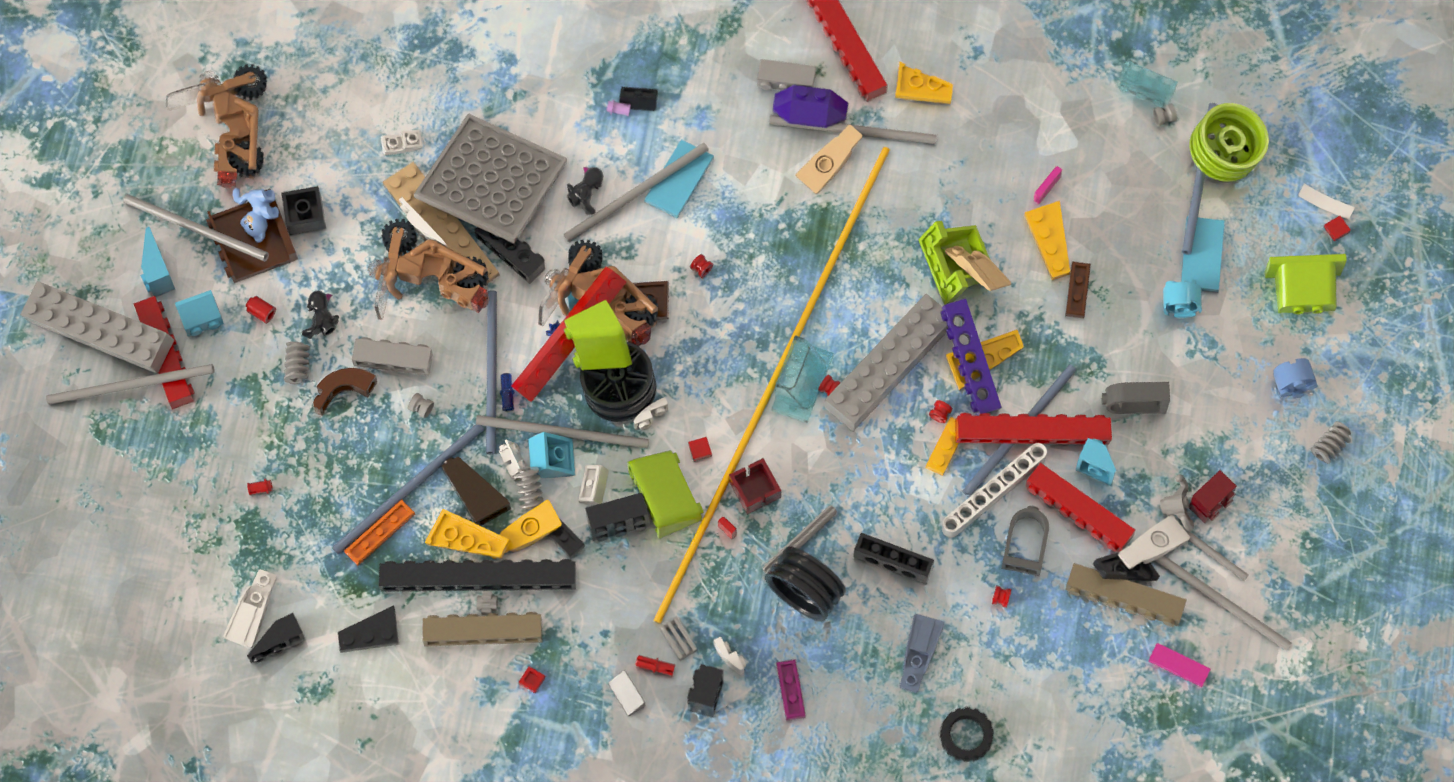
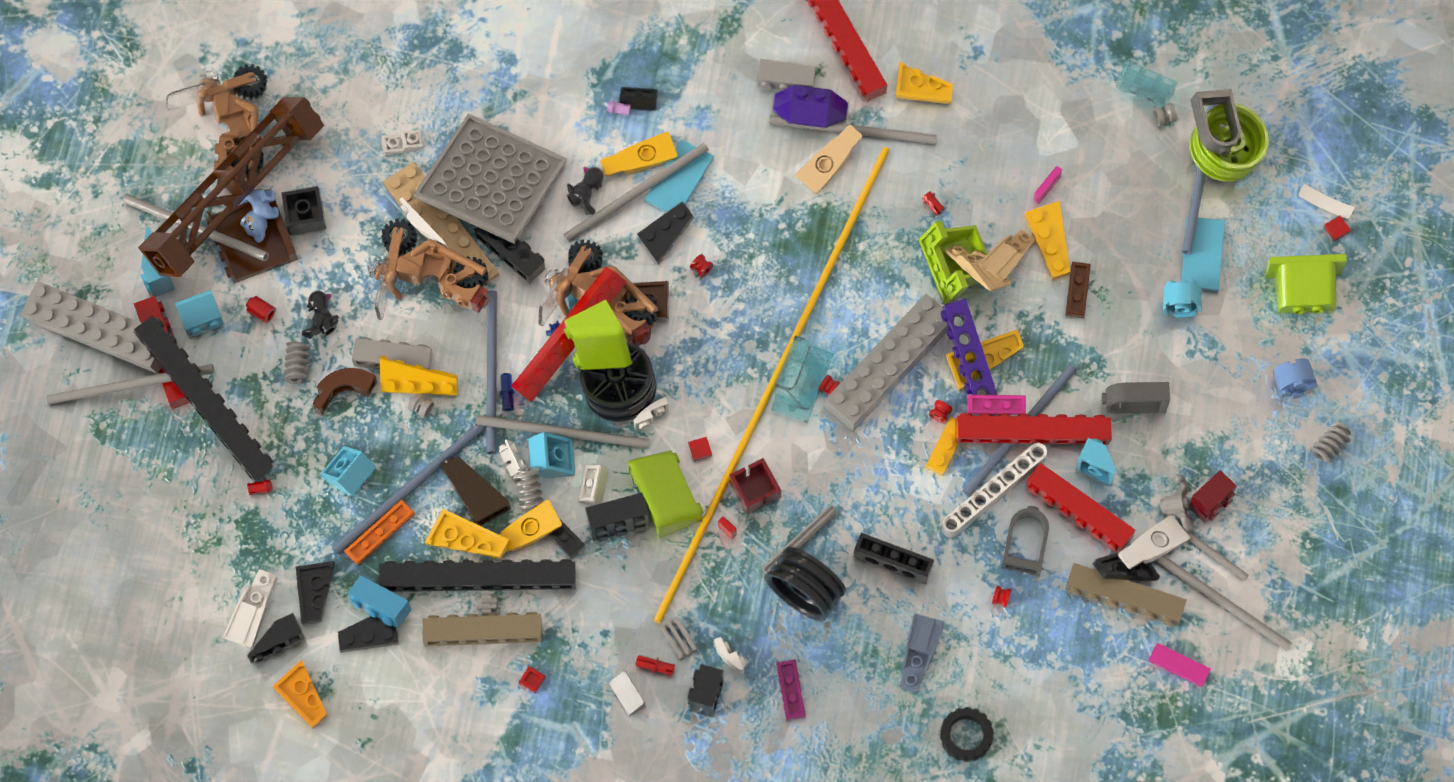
(173, 255): none -> reddish brown piece
(203, 399): none -> black brick
(301, 695): none -> light orange wing
(313, 590): none -> black wing
(348, 470): none -> medium azure slope
(379, 602): none -> dark azure brick
(406, 378): none -> yellow wing
(641, 156): none -> yellow piece
(664, 231): none -> black wing
(930, 199): none -> red pin
(996, 404): none -> dark pink tile
(1007, 255): none -> tan piece
(1216, 97): none -> window

